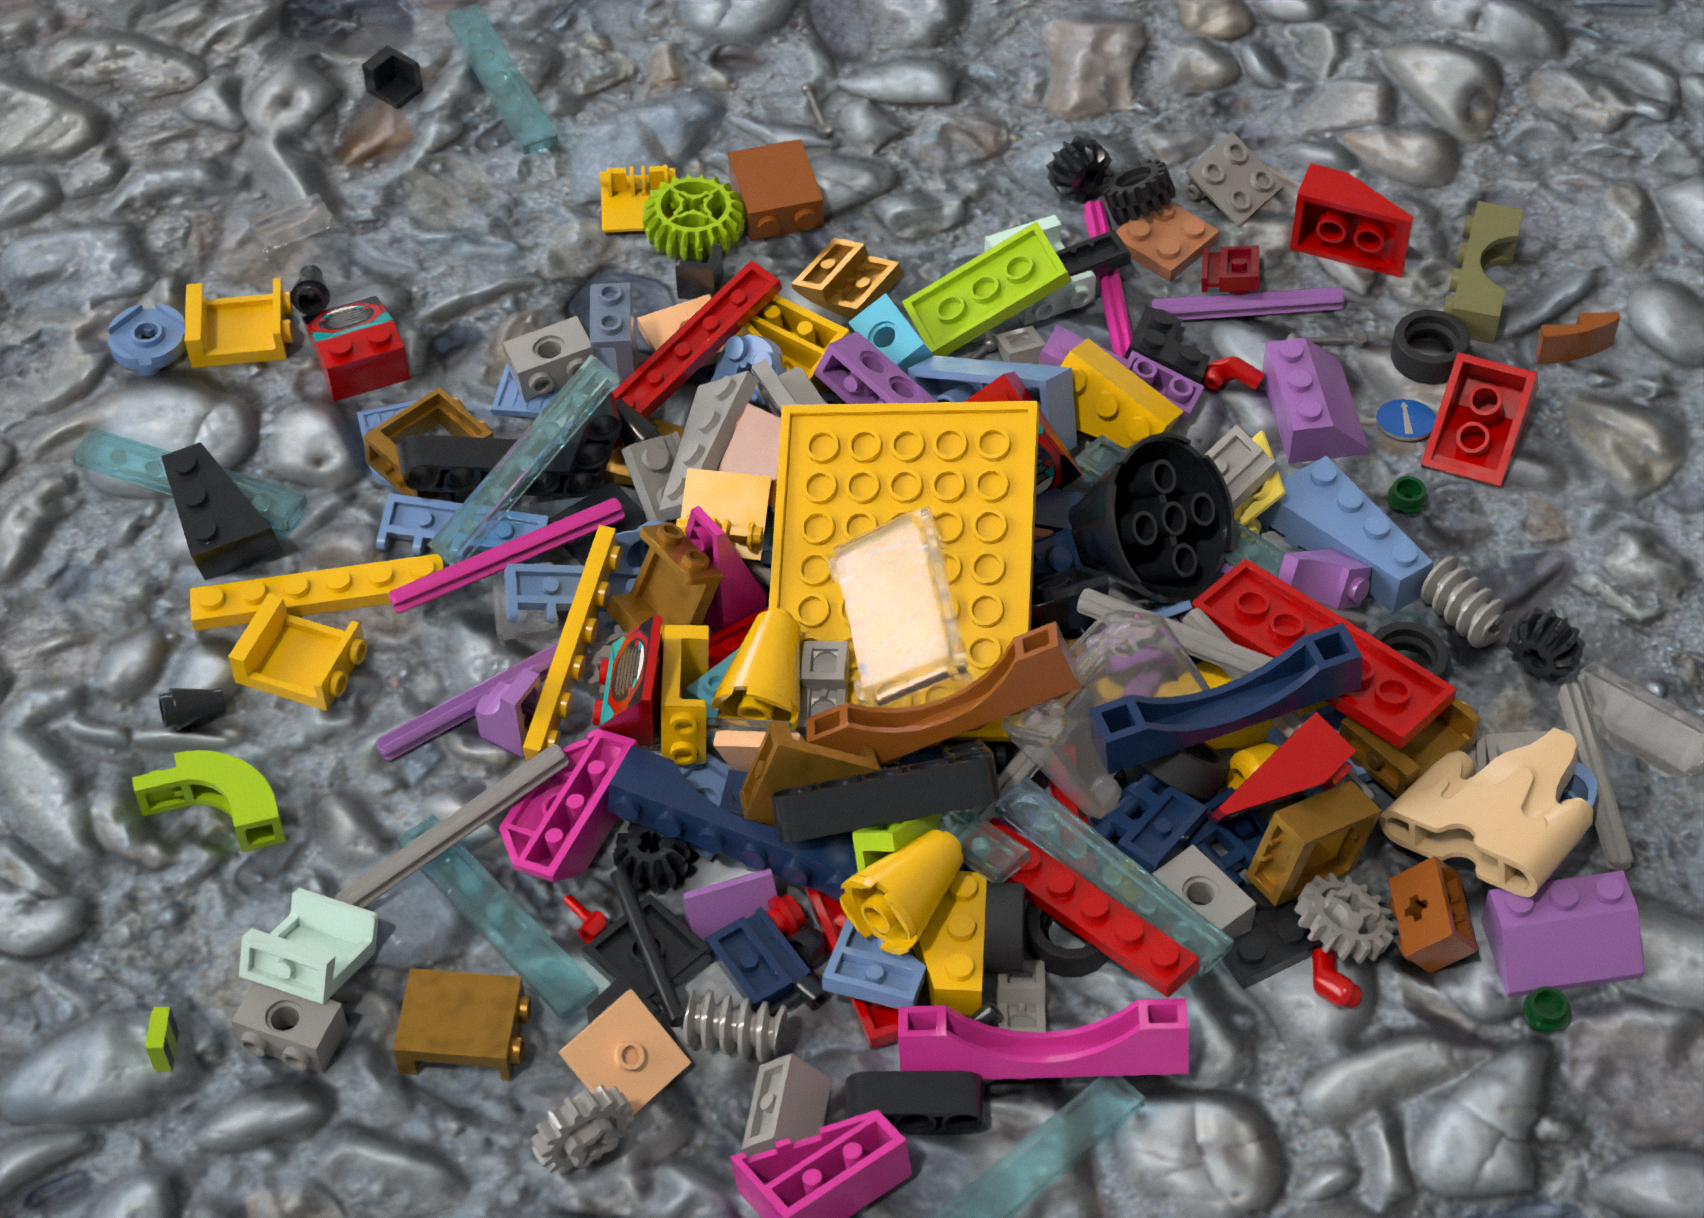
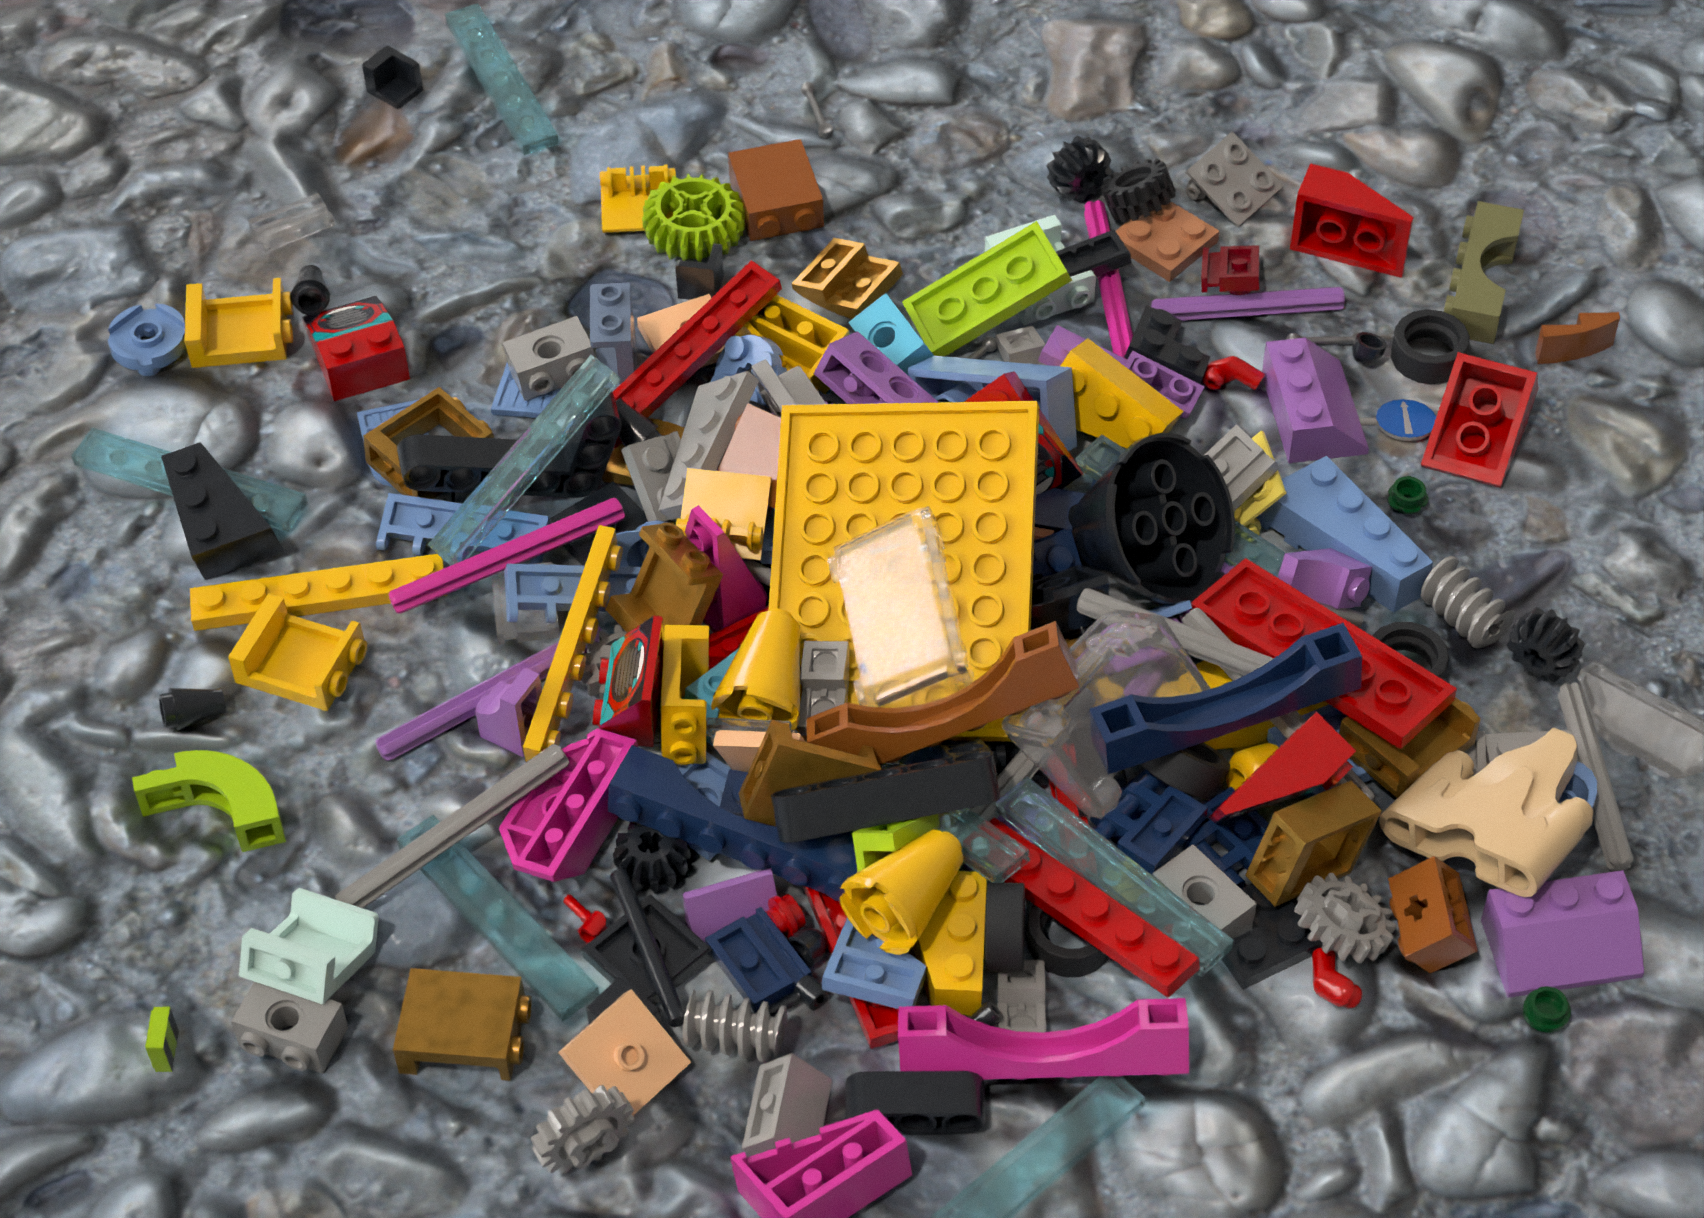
(1368, 348): none -> black hinge

